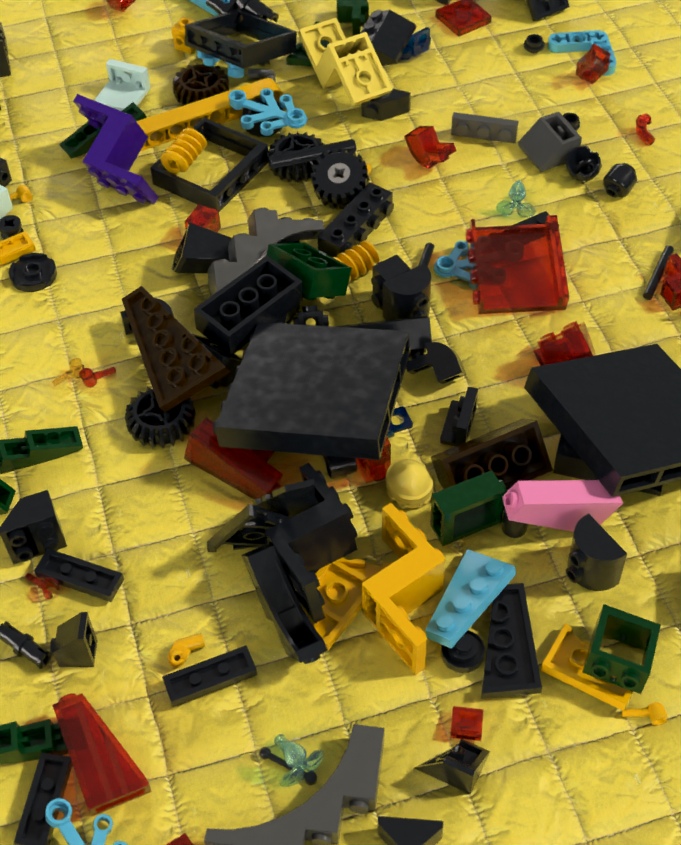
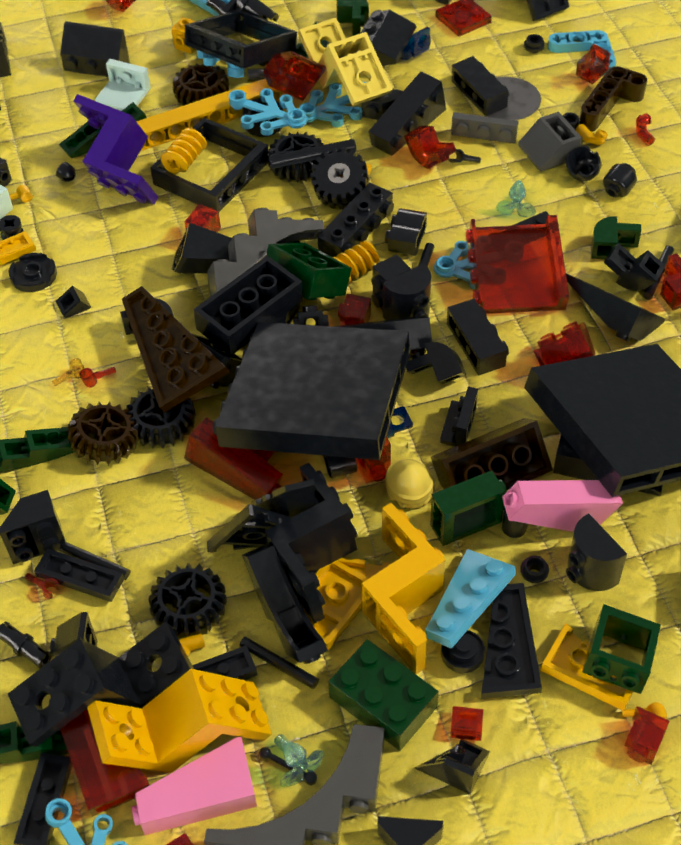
(65, 172): none -> black hinge
(72, 302): none -> black slope
(77, 552): none -> black bar
(89, 48): none -> black slope
(92, 674): none -> black bracket
(102, 433): none -> dark brown gear
(178, 721): none -> yellow bracket
(193, 608): none -> black gear
(198, 791): none -> bright pink slope
(280, 663): none -> black bar
(293, 74): none -> clear red slope
(330, 104): none -> medium azure plant
(354, 310): none -> clear red brick
(383, 694): none -> dark green brick
(406, 231): none -> black brick
(414, 107): none -> black wedge
(460, 156): none -> black hand
(477, 336): none -> black brick
(480, 86): none -> black brick
(522, 100): none -> flat silver sticker
(537, 563): none -> black plate
(589, 137): none -> yellow arm
(609, 233): none -> dark green brick
(615, 84): none -> dark brown beam
(622, 316): none -> black wedge
(634, 272): none -> black brick
(645, 735): none -> clear red window

